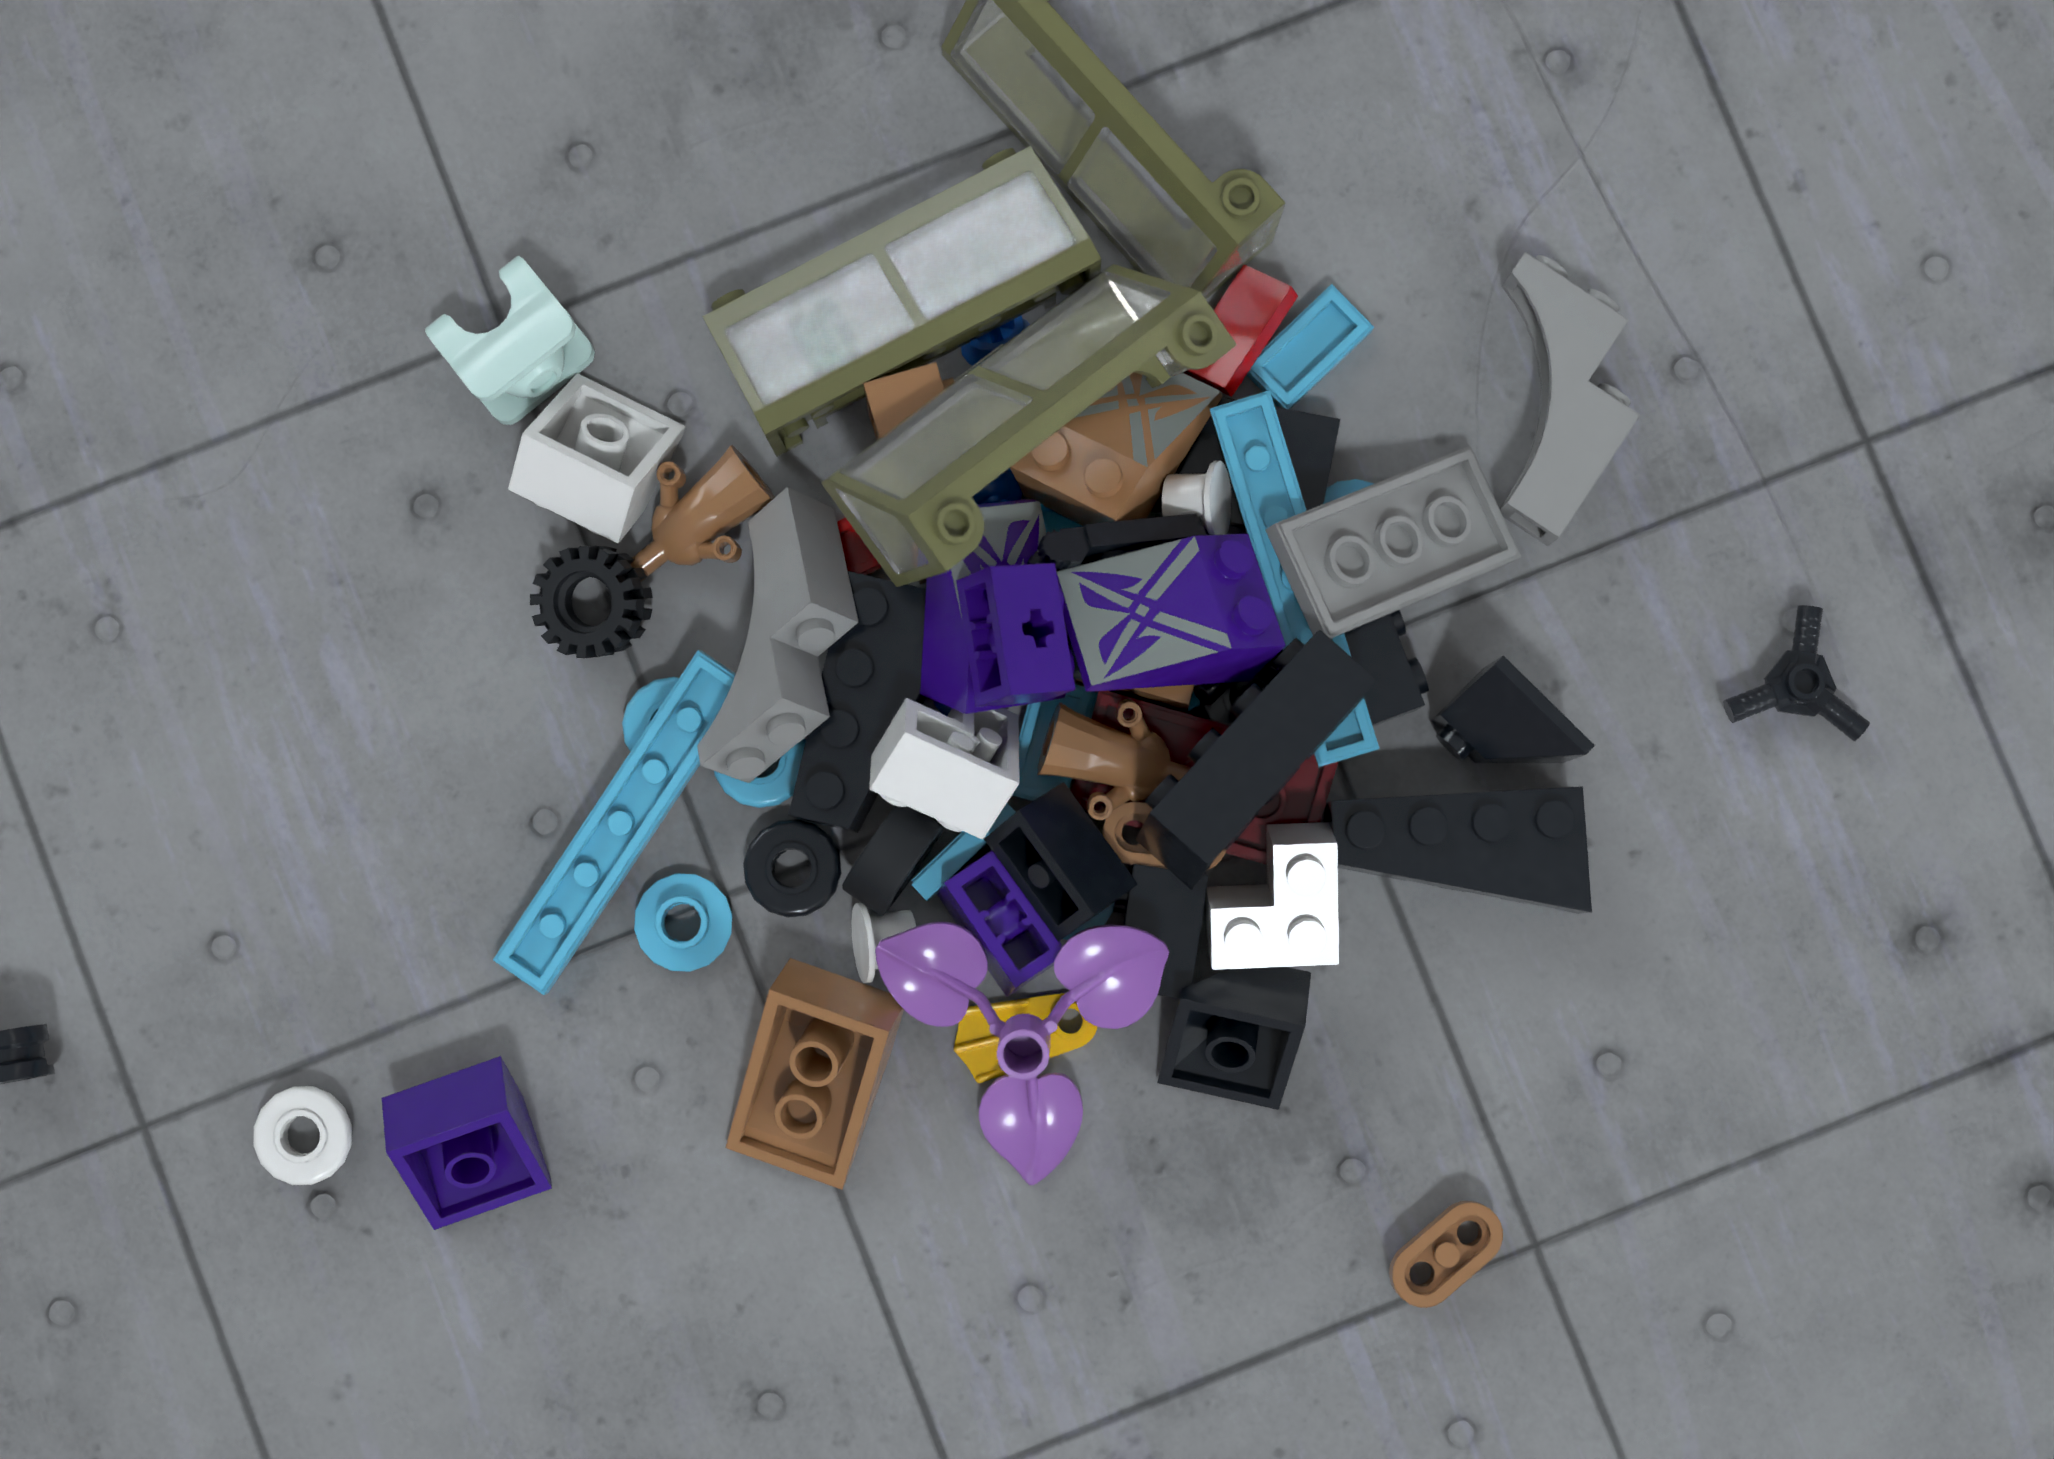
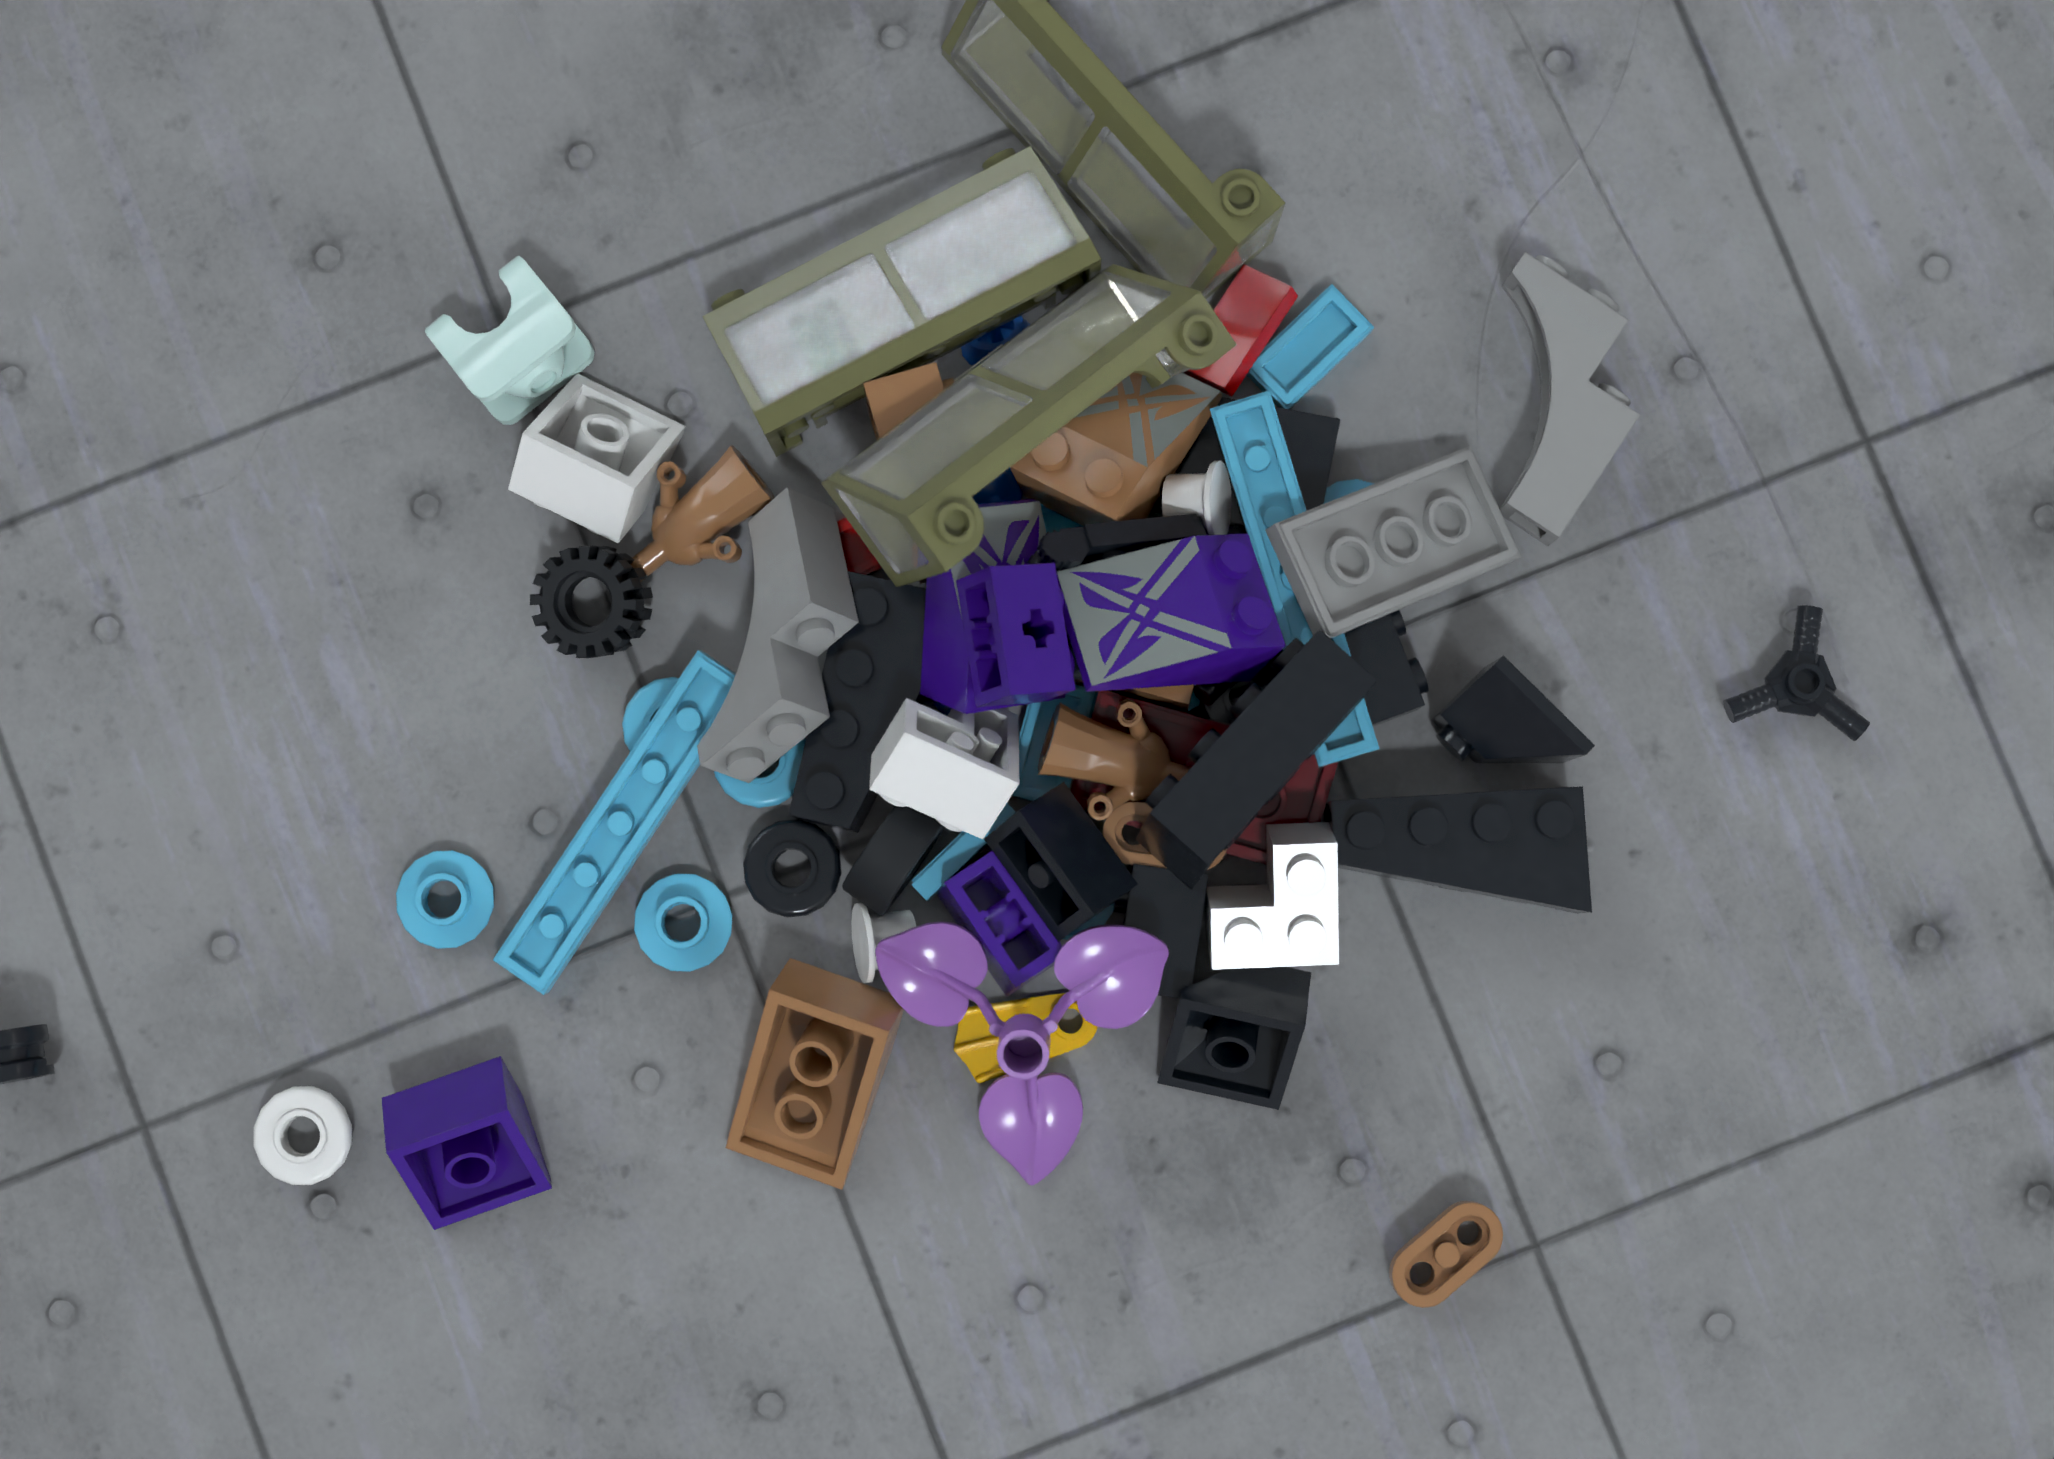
(475, 905): none -> medium azure piece

